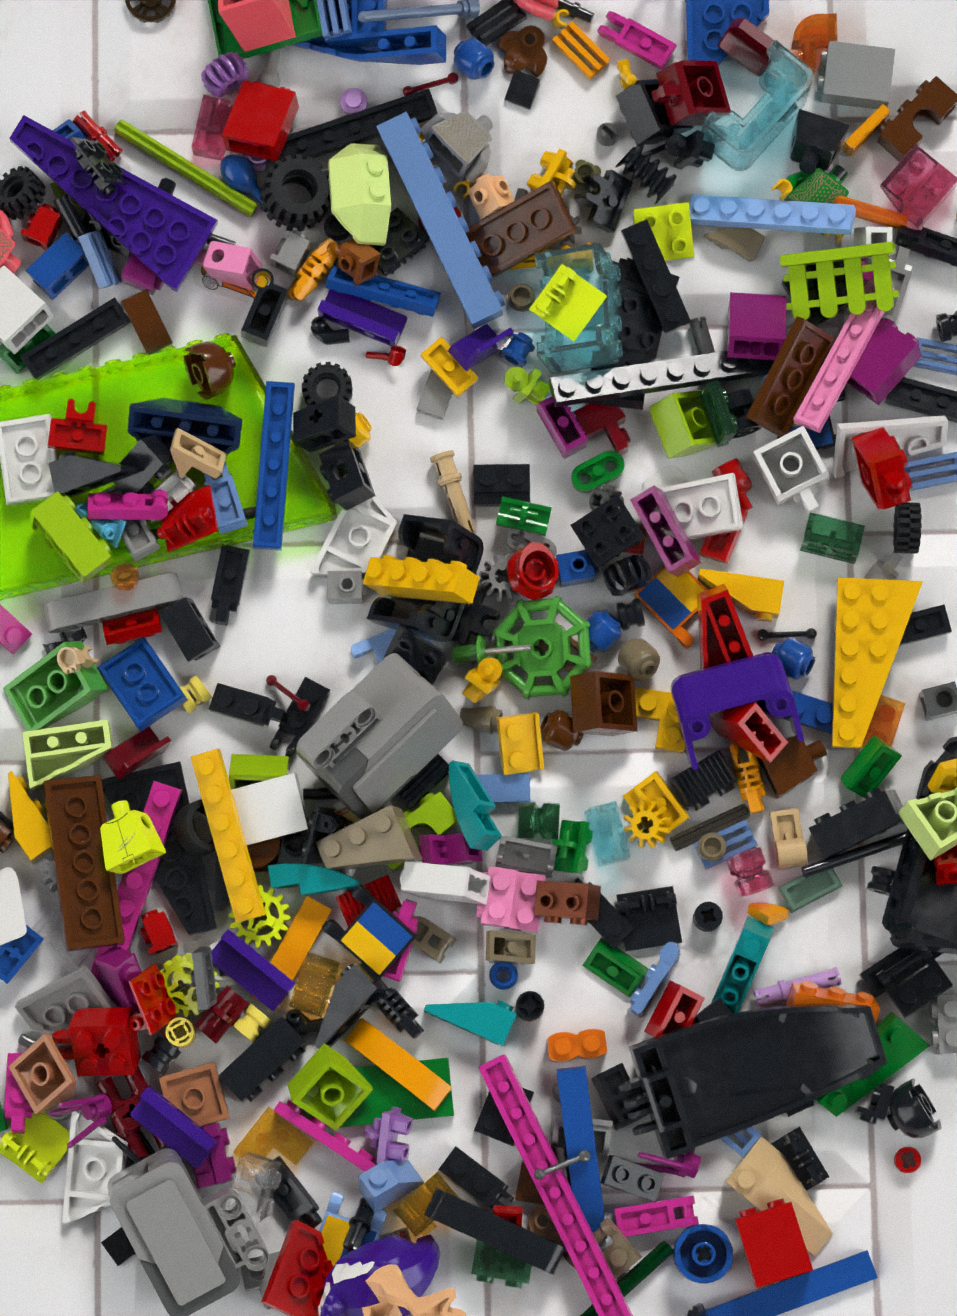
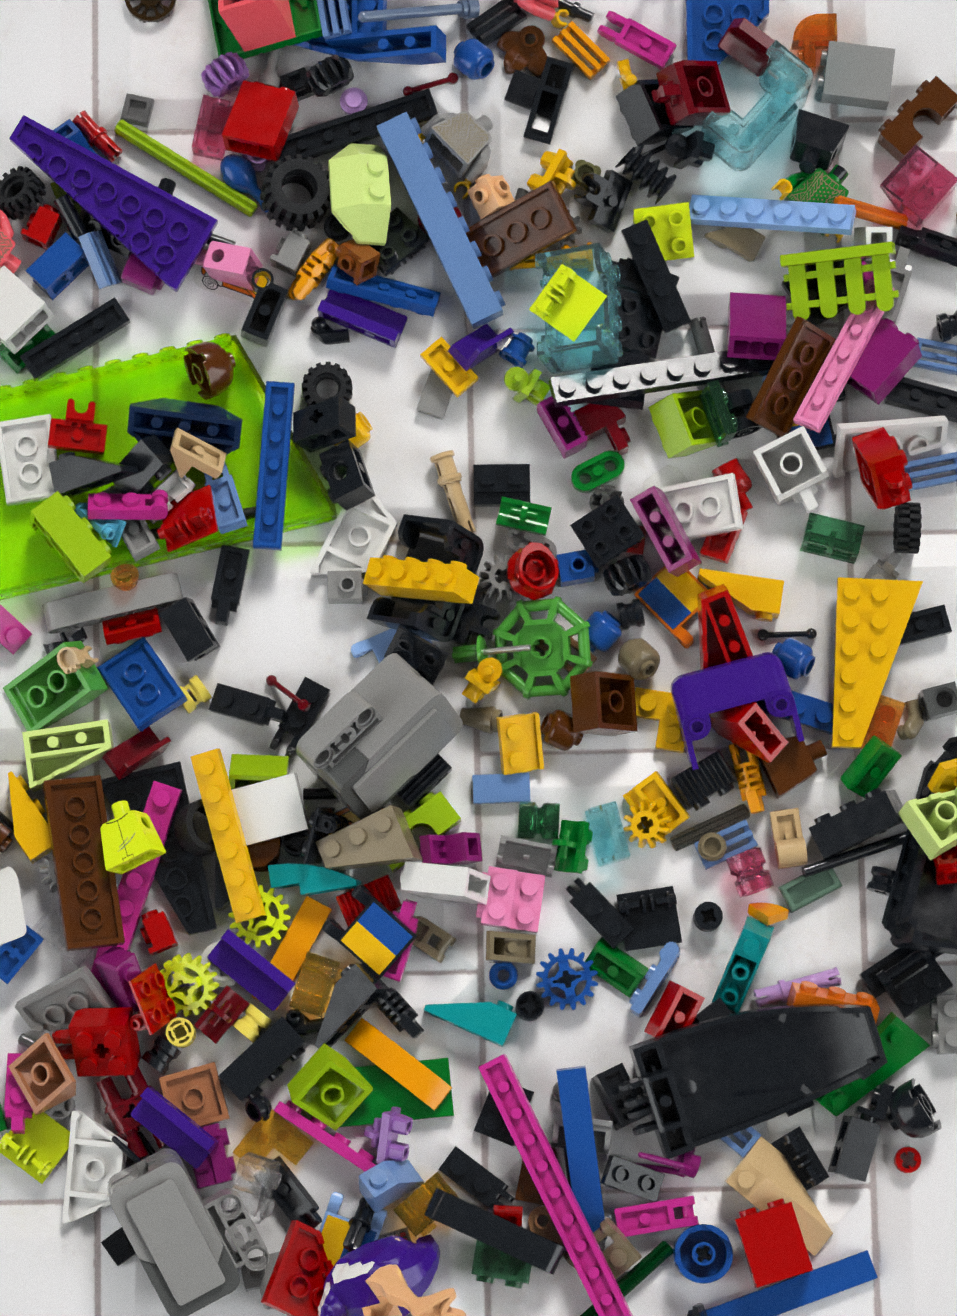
(92, 1108): magenta plant -> none
(93, 158): black hinge -> none
(137, 110): none -> flat silver tile
(146, 322): reddish brown slope -> none
(203, 978): dark grey plate -> none
(258, 1108): none -> black plate
(297, 82): none -> black tile
(329, 75): none -> black gear
(394, 358): red hand -> none
(472, 807): teal slope -> none
(521, 297): dark tan plate -> none
(549, 100): none -> black slope
(567, 900): copper brick -> none
(570, 992): none -> blue gear
(583, 1156): dark grey hinge -> none
(585, 1045): orange brick -> none
(604, 138): dark grey hinge -> none
(854, 1148): none -> black hinge
(866, 130): light orange tile -> none
(913, 723): none -> dark tan arm

